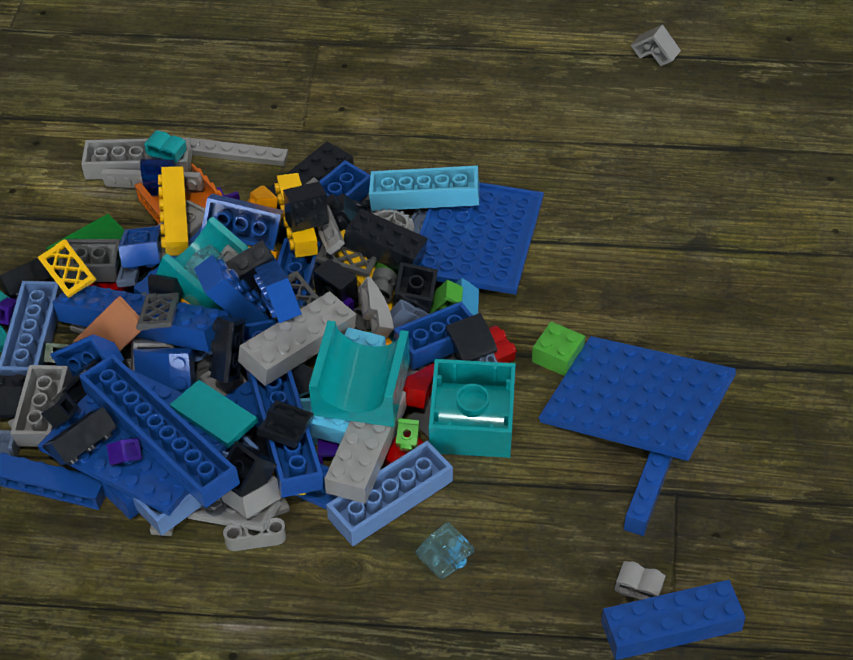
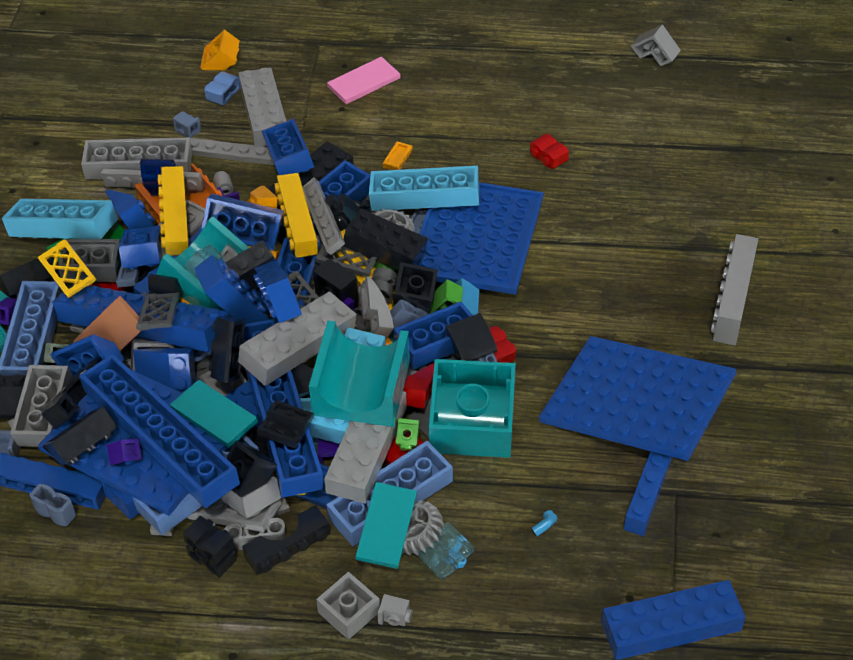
(52, 504): none -> sand blue brick
(60, 218): none -> medium azure brick
(130, 210): none -> blue slope
(165, 146): teal brick -> none
(186, 124): none -> sand blue brick
(210, 546): none -> black brick
(220, 52): none -> light orange slope
(222, 88): none -> medium blue brick
(223, 180): none -> light grey brick
(261, 102): none -> light grey brick
(266, 553): none -> black arch
(287, 148): none -> blue brick
(305, 206): black brick -> none
(348, 605): none -> light grey brick
(363, 80): none -> bright pink tile
(386, 525): none -> teal tile
(394, 611): none -> light grey brick
(397, 156): none -> light orange tile
(423, 534): none -> light grey gear
(549, 151): none -> red brick
(549, 520): none -> dark azure arm
(557, 348): bright green brick -> none
(638, 581): light grey brick -> none
(734, 289): none -> light grey brick

